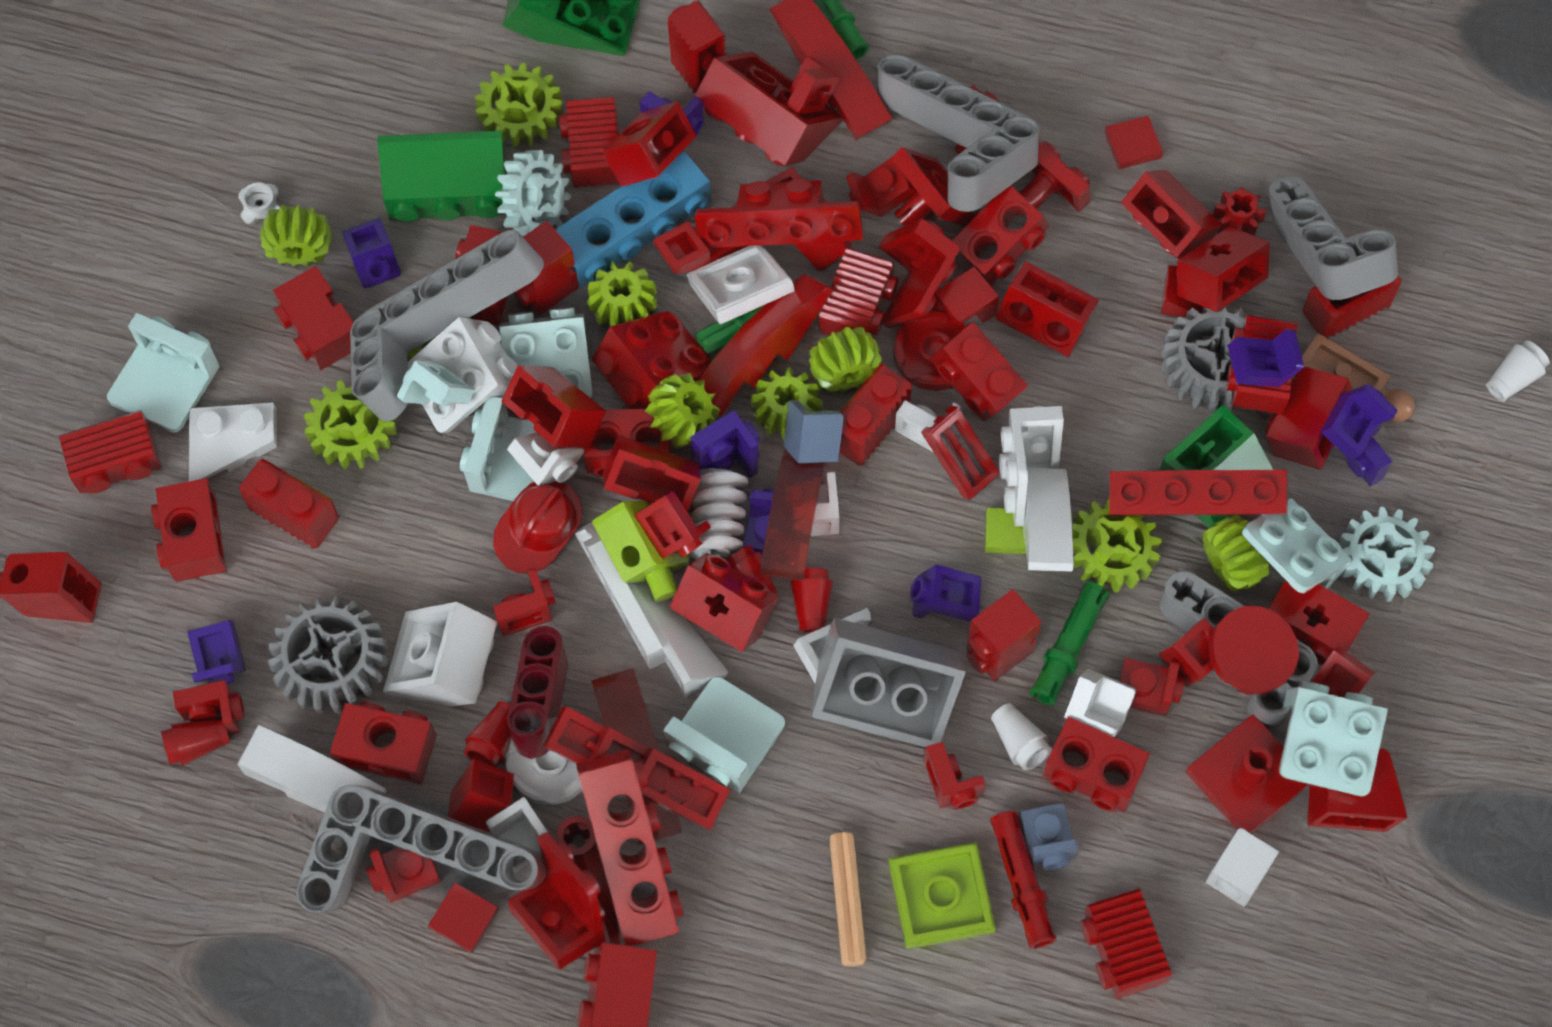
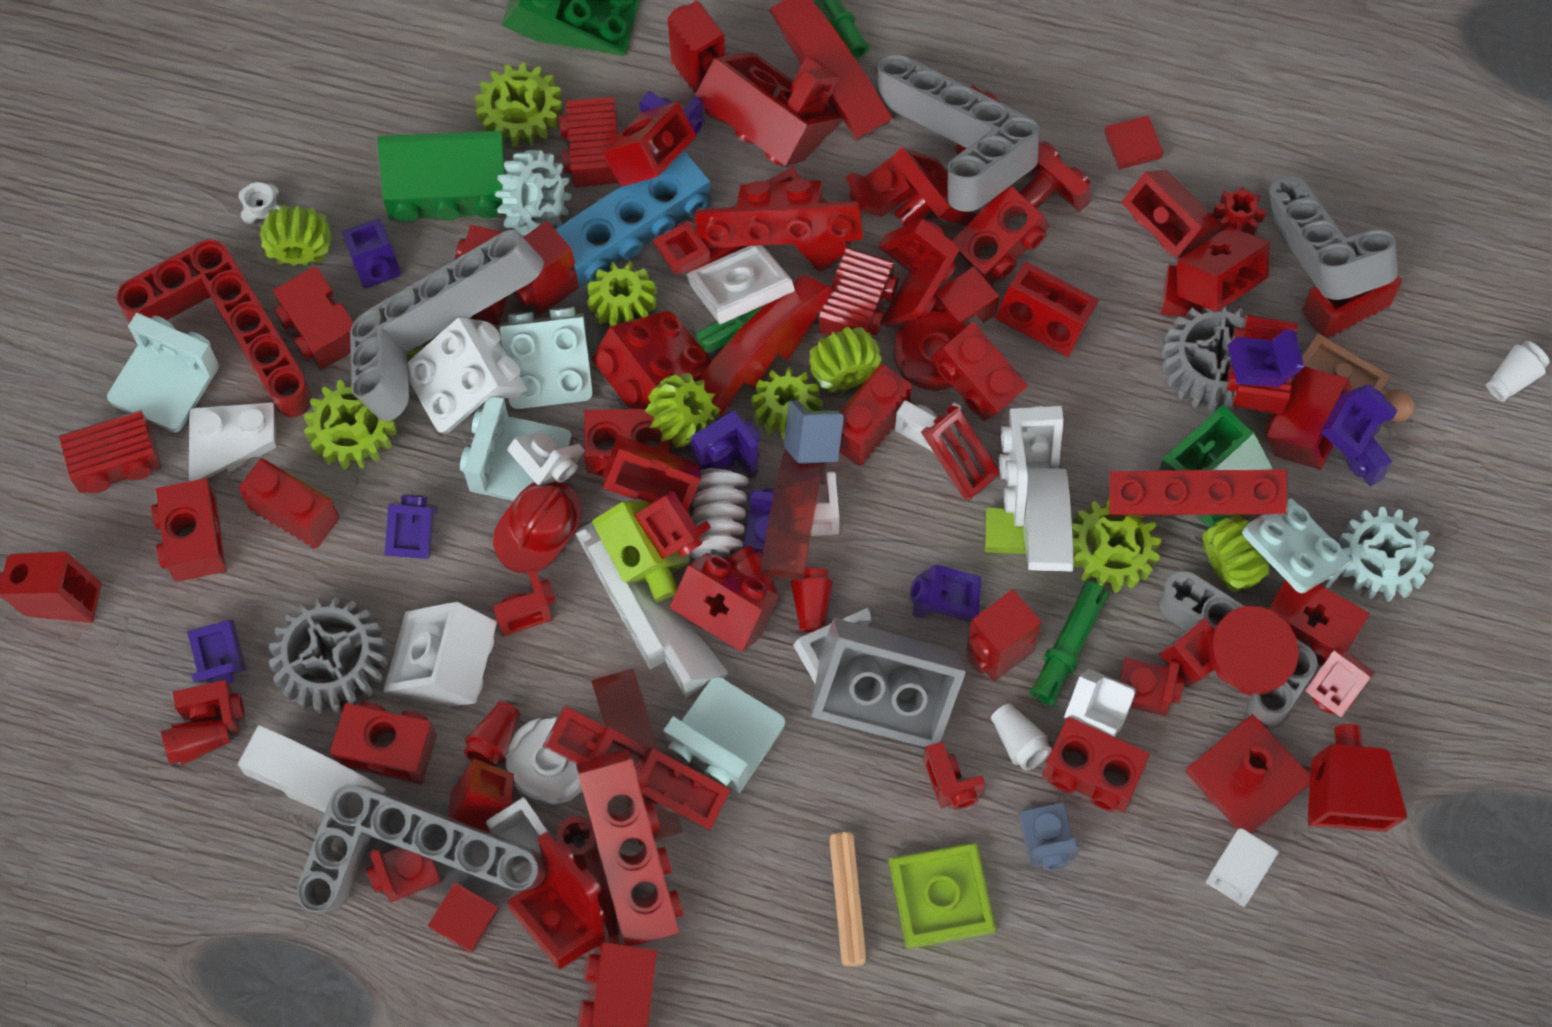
(238, 313): none -> red beam
(410, 527): none -> dark purple bracket
(433, 382): light aqua bracket -> none
(536, 674): dark red beam -> none
(554, 406): red brick -> none
(1028, 897): red pin -> none
(1126, 944): red brick -> none
(1332, 739): light aqua bracket -> none

